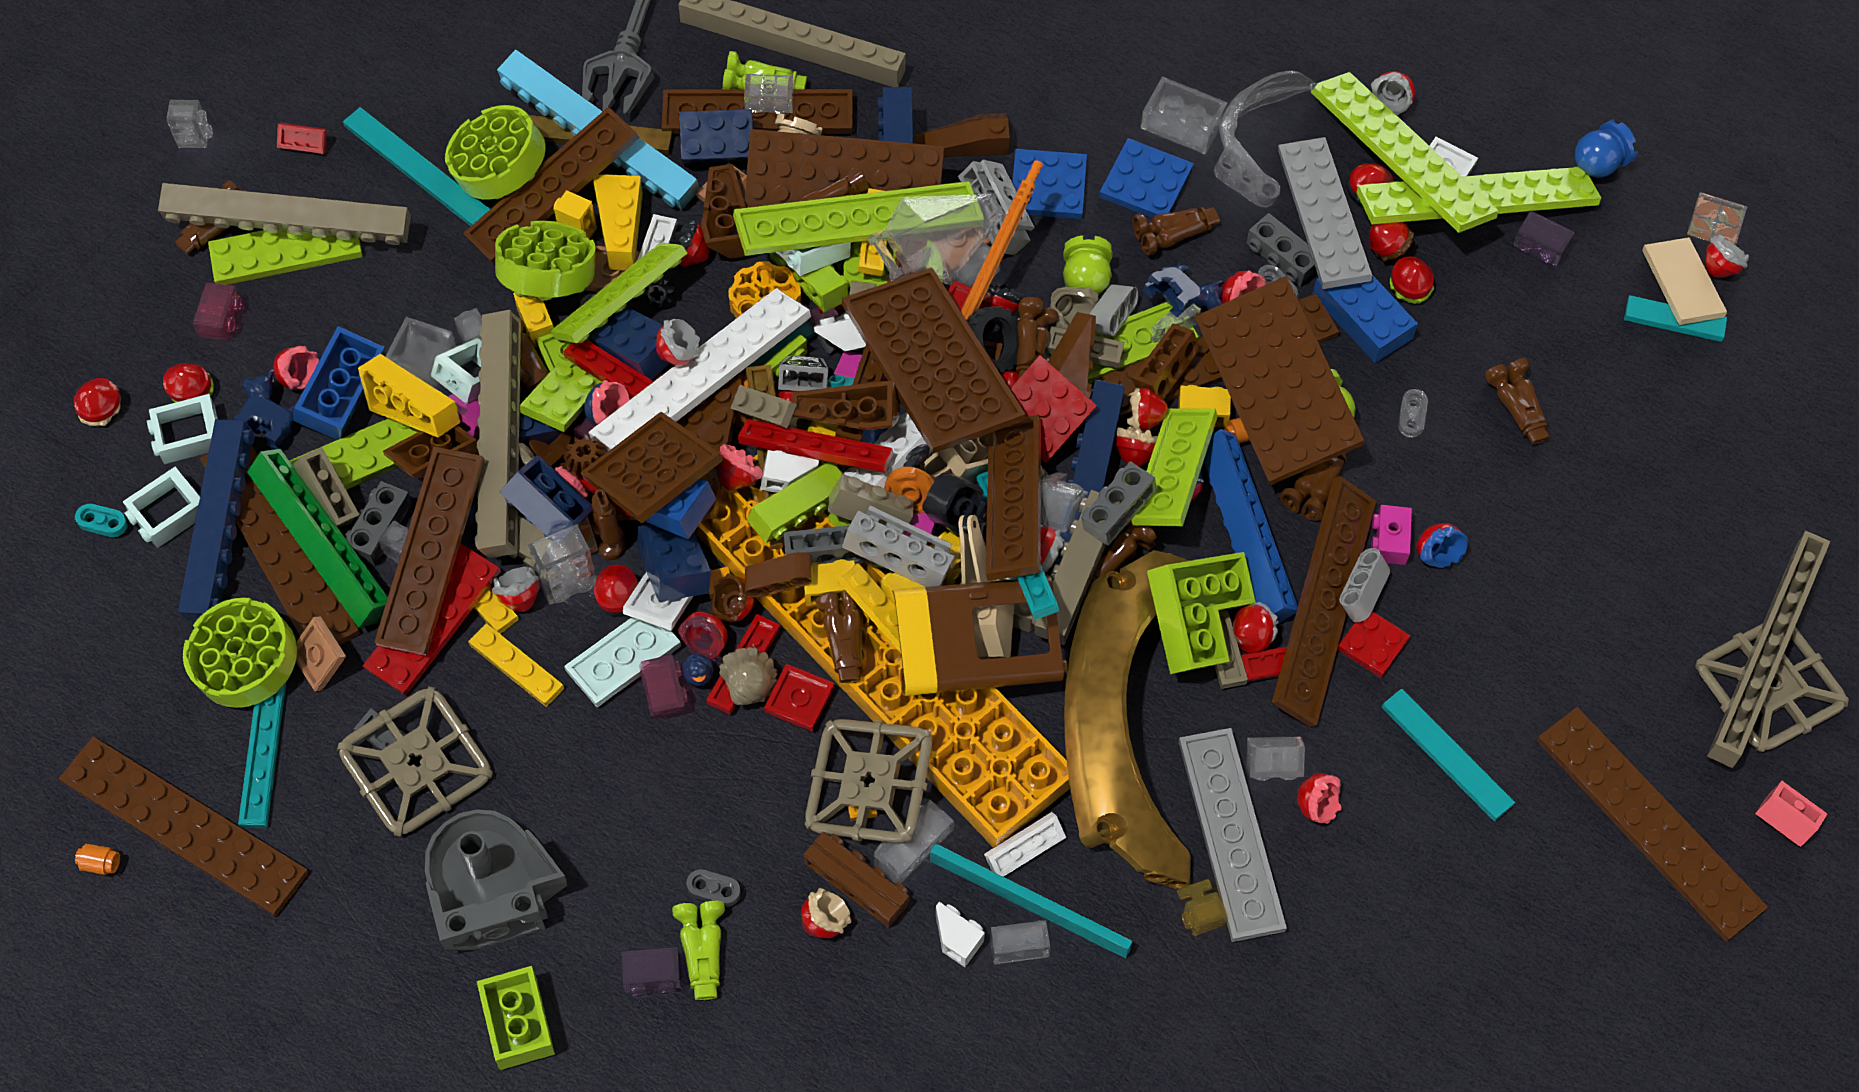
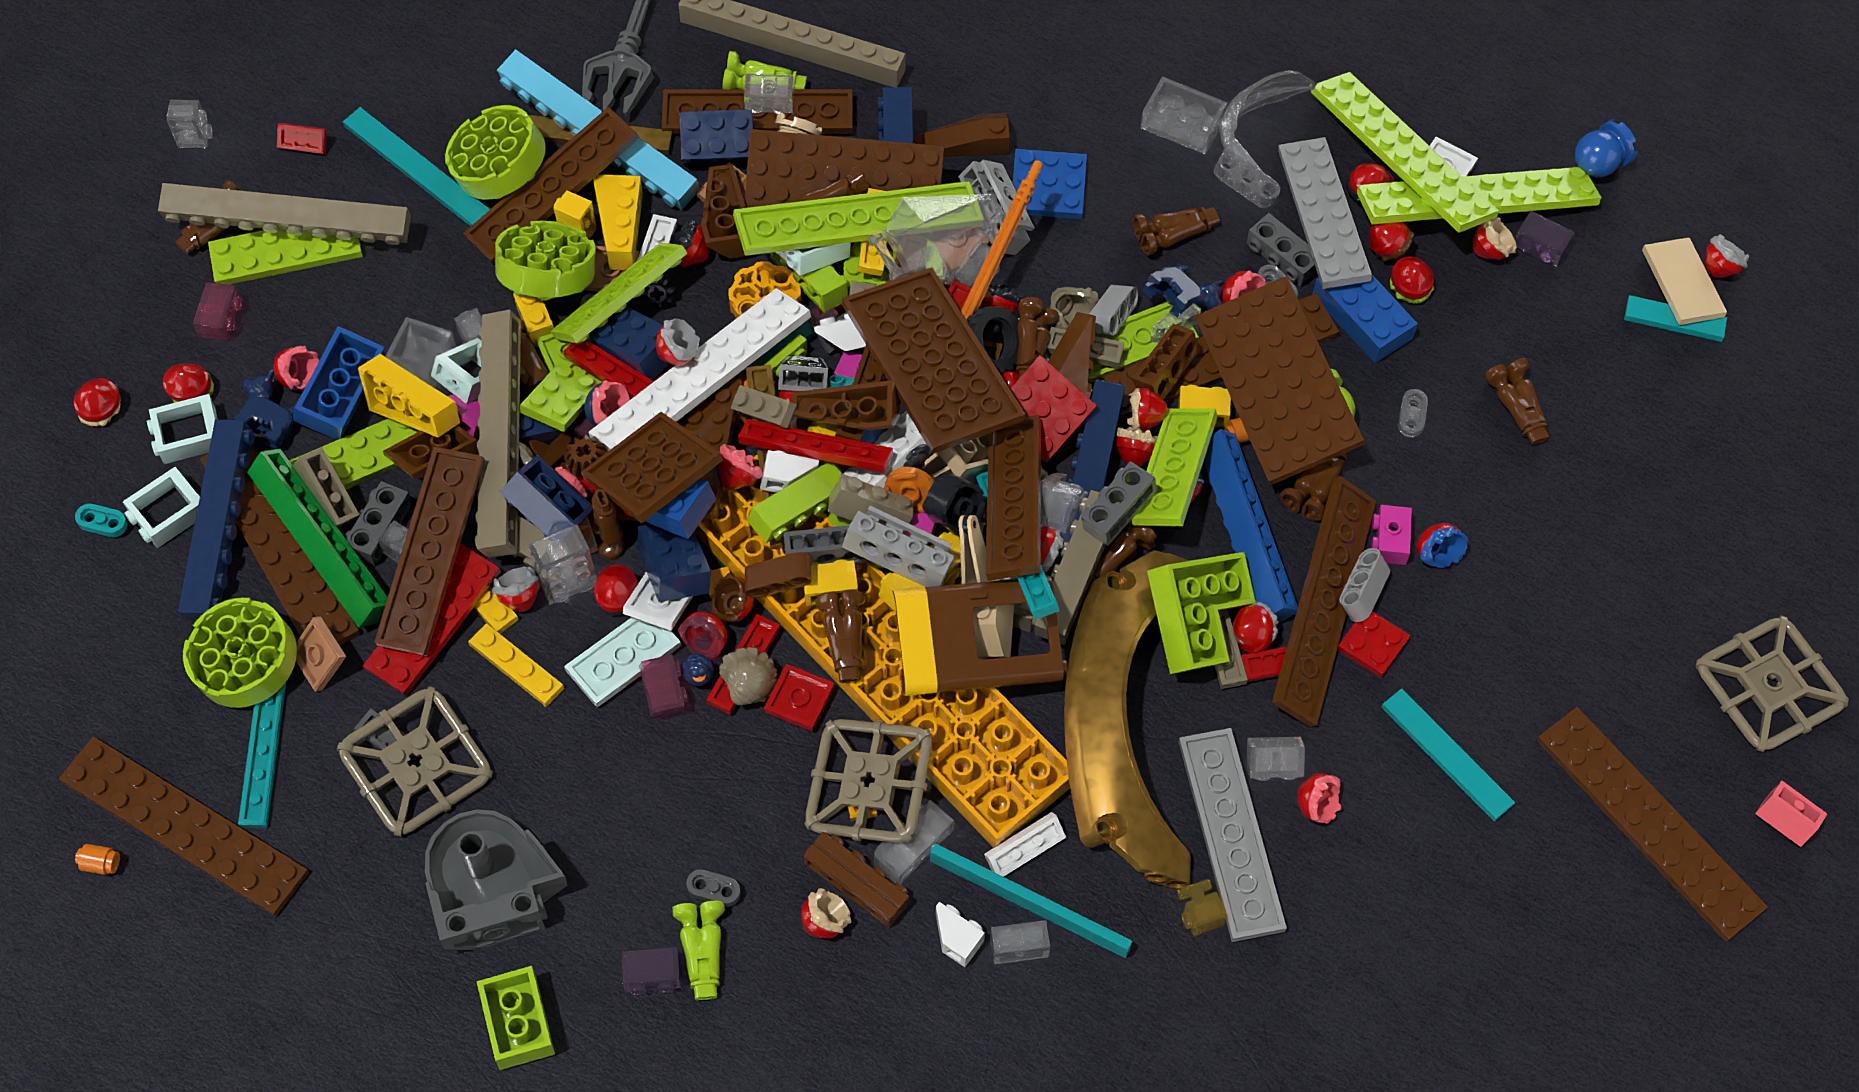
(872, 601): yellow plate -> none
(1087, 263): lime tile -> none
(1146, 179): blue plate -> none
(1394, 91): light grey hair -> none
(1493, 240): none -> hair
(1716, 217): clear tile -> none
(1768, 649): dark tan brick -> none

